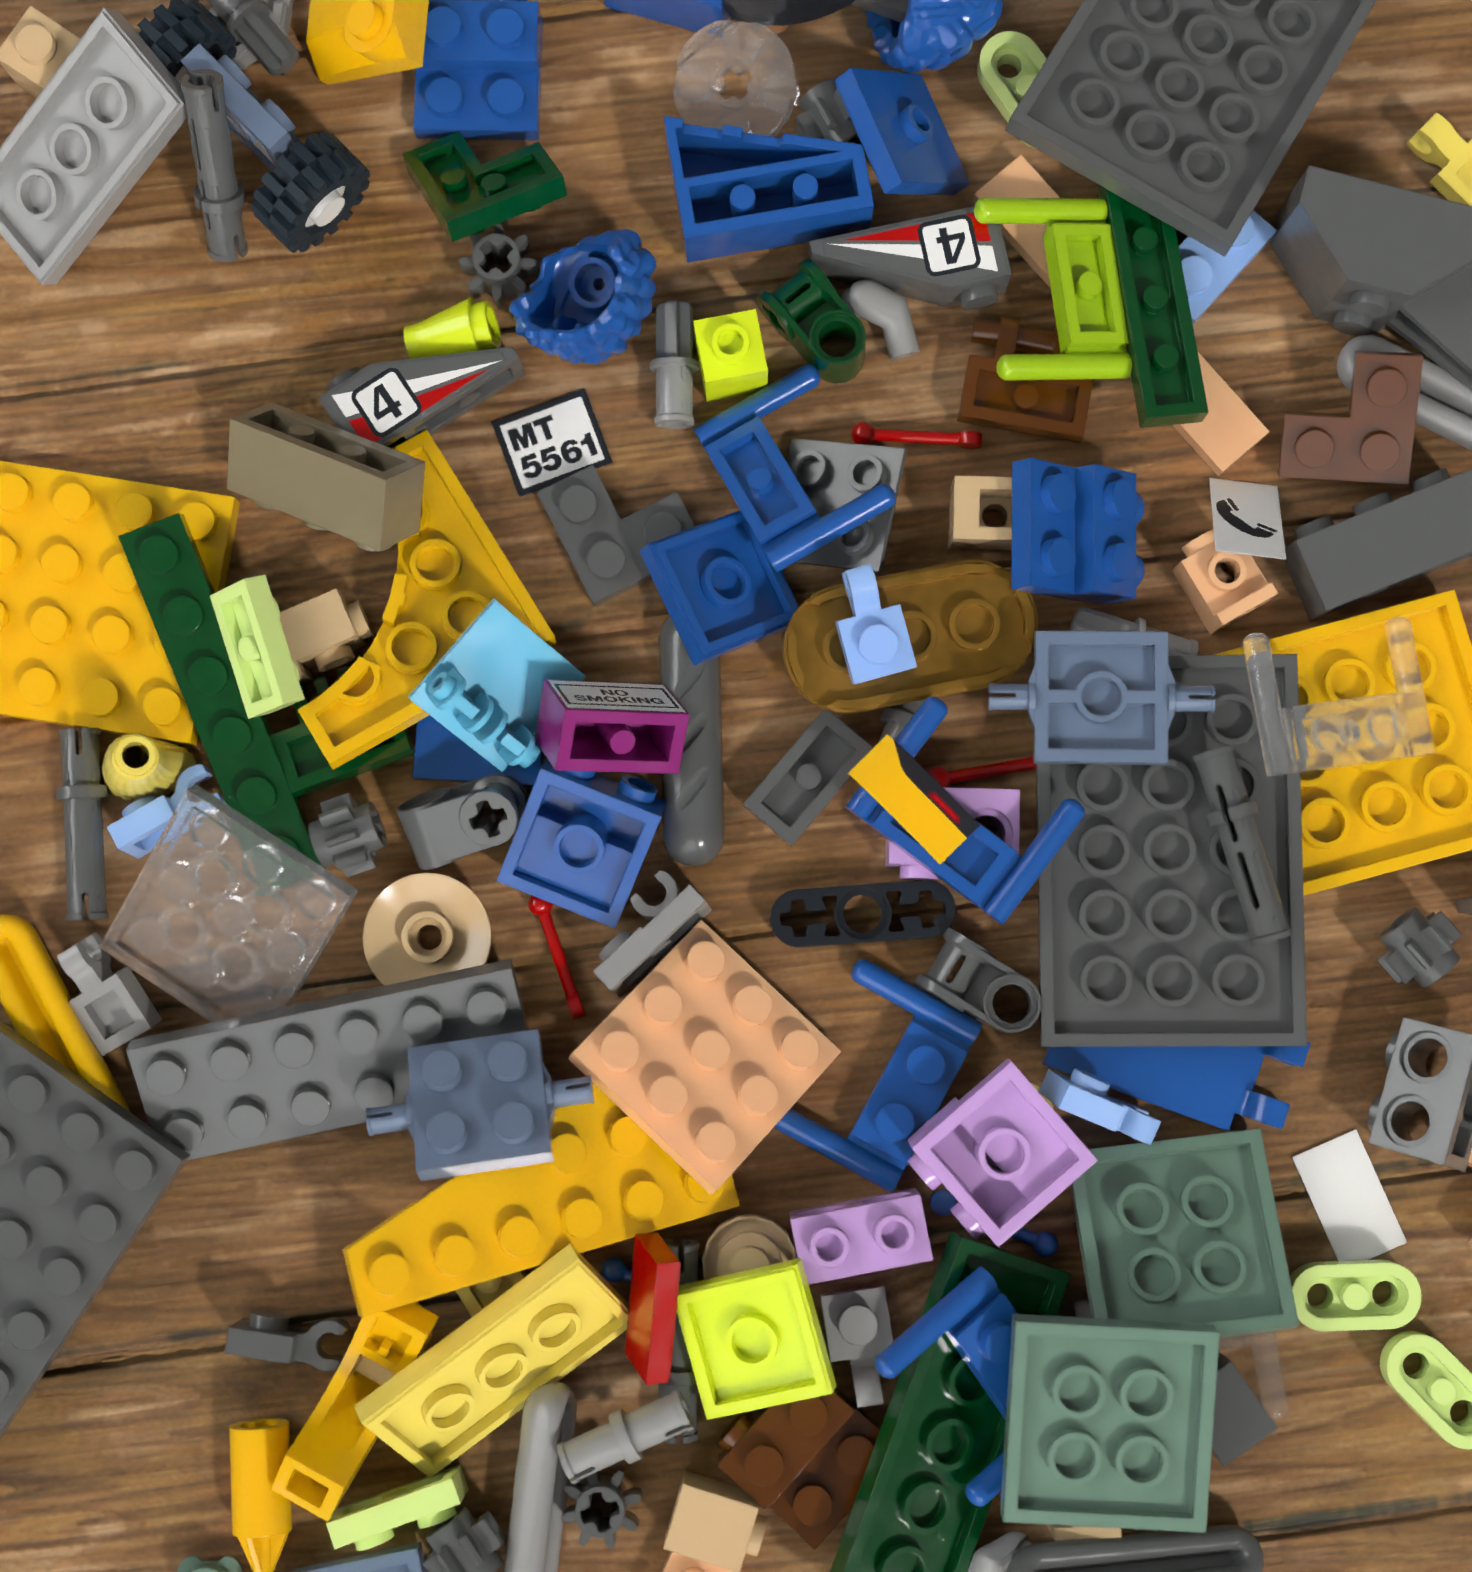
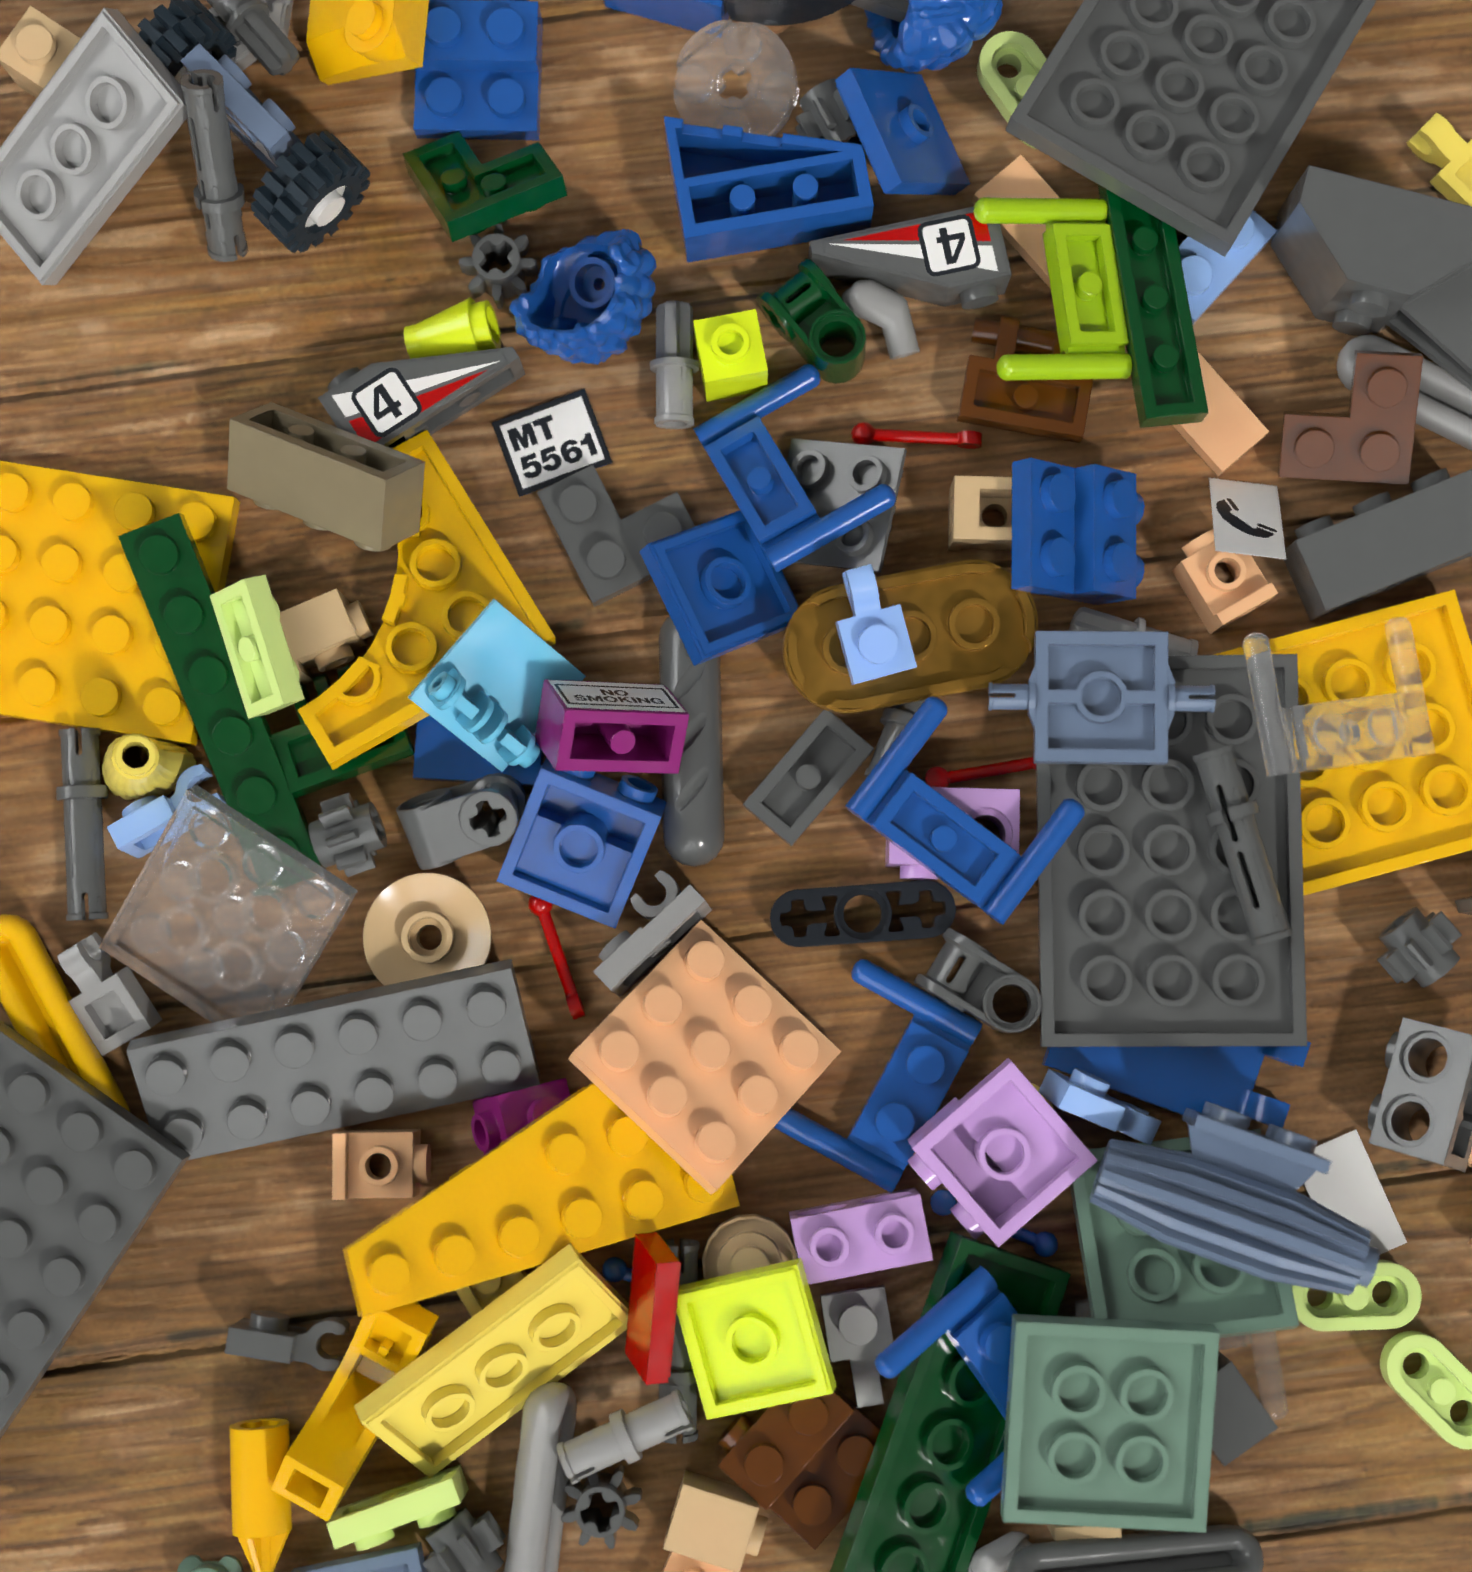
(352, 1157): none -> light nougat brick
(479, 1105): sand blue plate -> none
(914, 799): yellow sticker -> none
(1237, 1202): none -> sand blue plate

